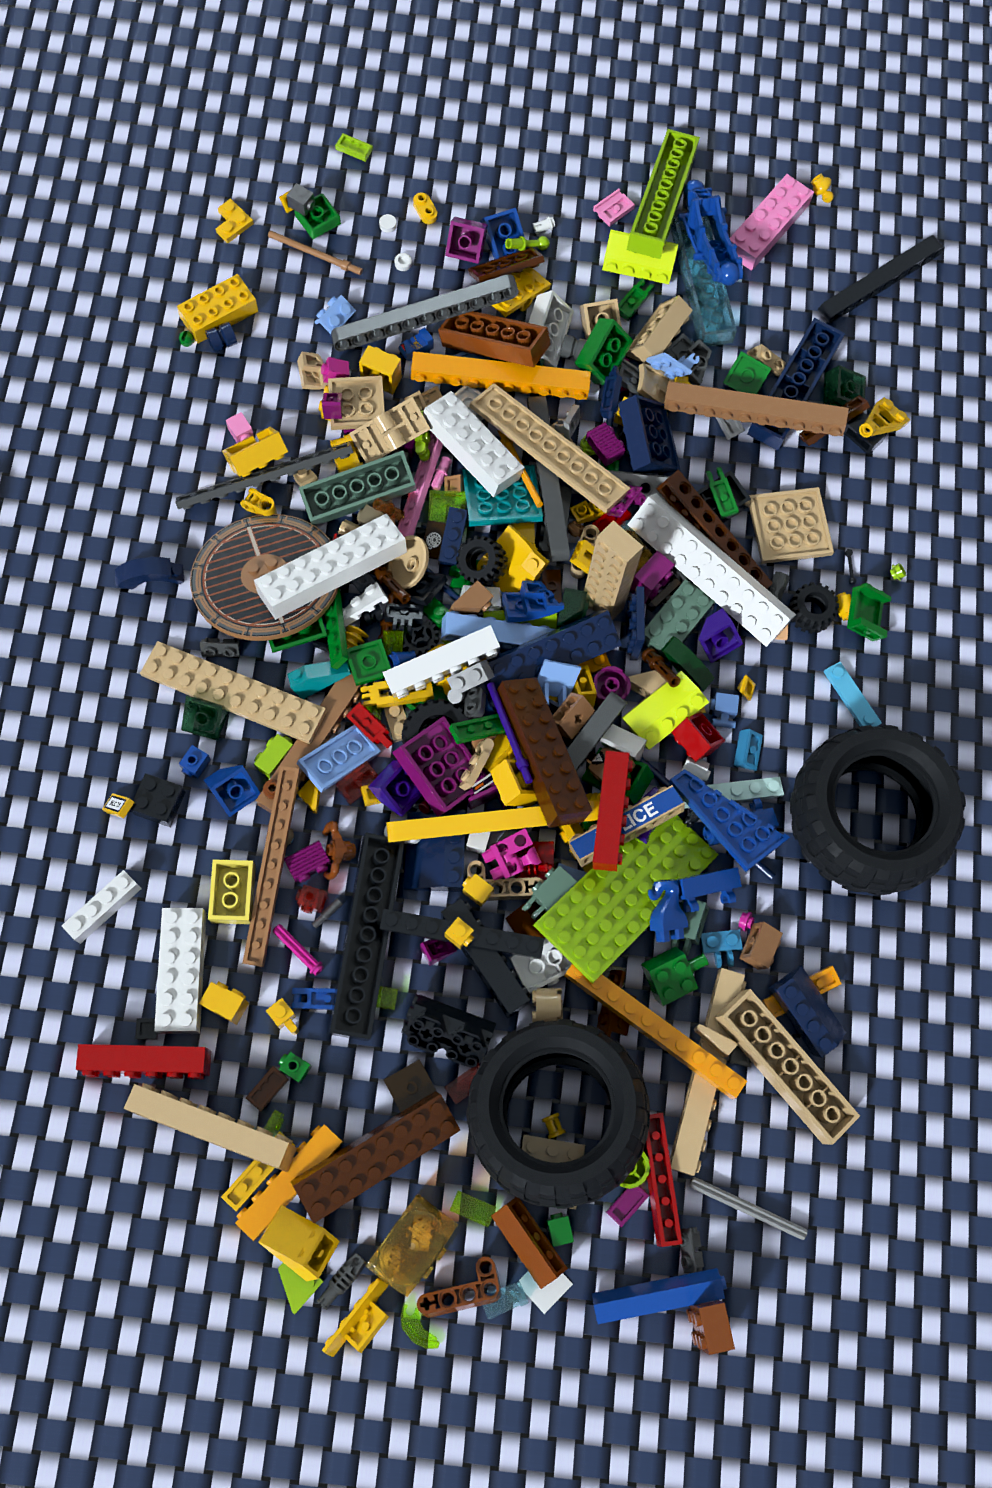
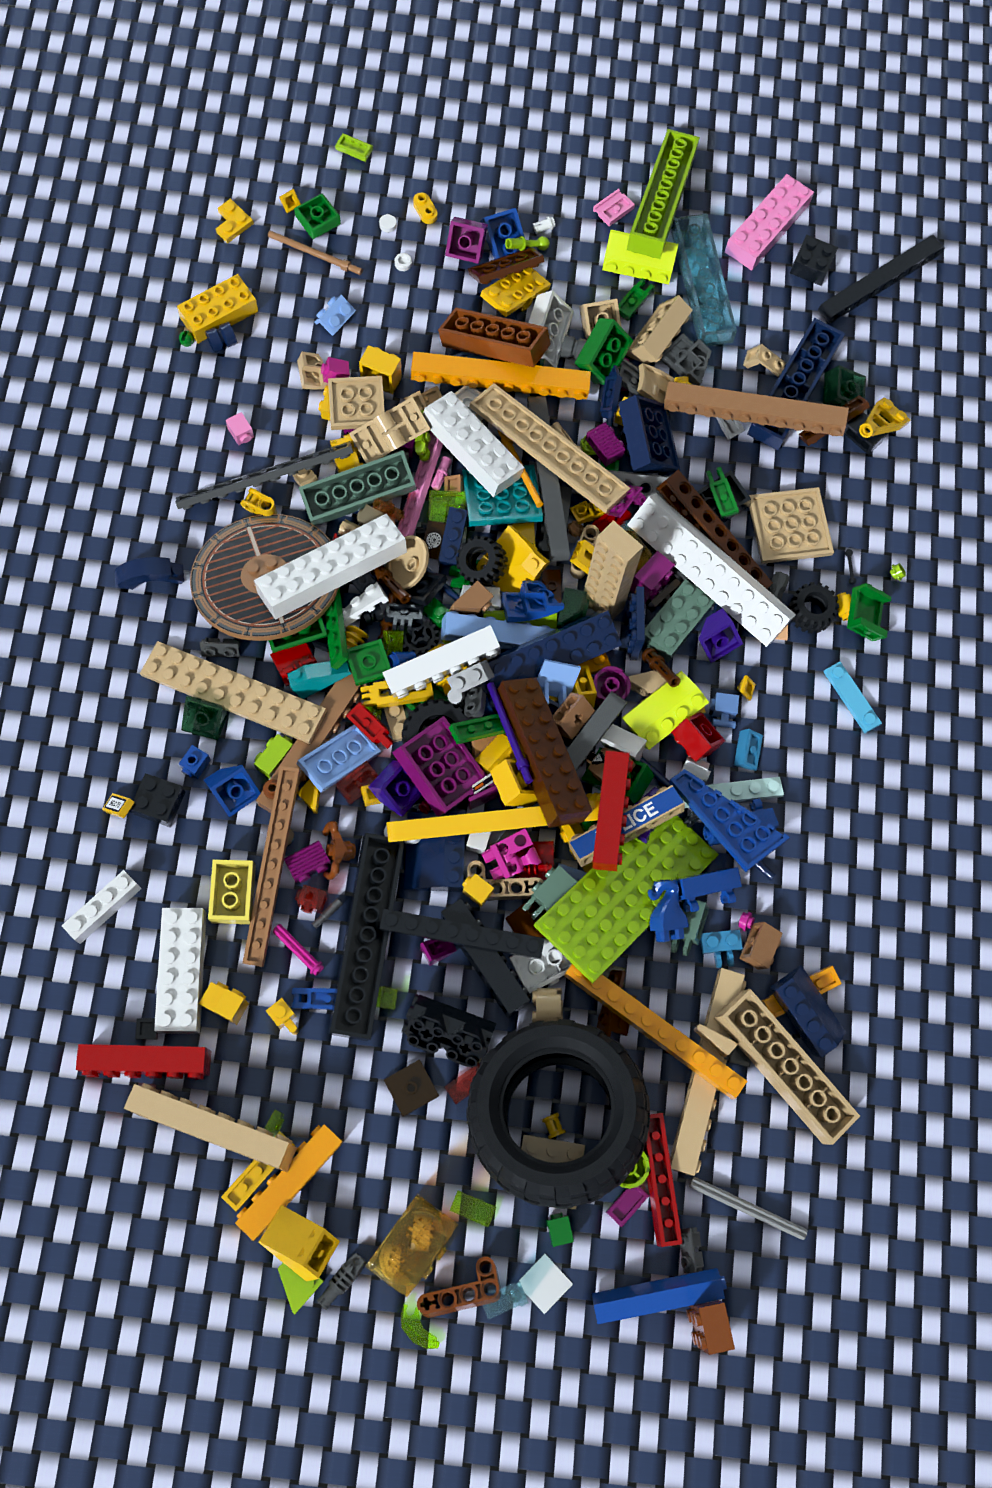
(249, 454): yellow piece -> none
(267, 1088): reddish brown plate -> none
(292, 659): none -> red hinge
(301, 199): flat silver brick -> none
(301, 1070): green brick -> none
(332, 405): magenta slope -> none
(361, 1323): yellow bracket -> none
(375, 1156): reddish brown brick -> none
(421, 342): blue leg -> none
(424, 312): beam -> none
(459, 933): yellow brick -> none
(477, 763): tan hinge -> none
(529, 1242): dark orange brick -> none
(571, 422): light grey plate -> none
(671, 366): light blue plate -> none
(672, 974): green brick -> none
(686, 661): dark green slope -> none
(717, 254): blue piece -> none
(747, 374): green plate -> none
(813, 260): none -> black brick
(820, 187): yellow animal -> none
(917, 770): black tyre -> none

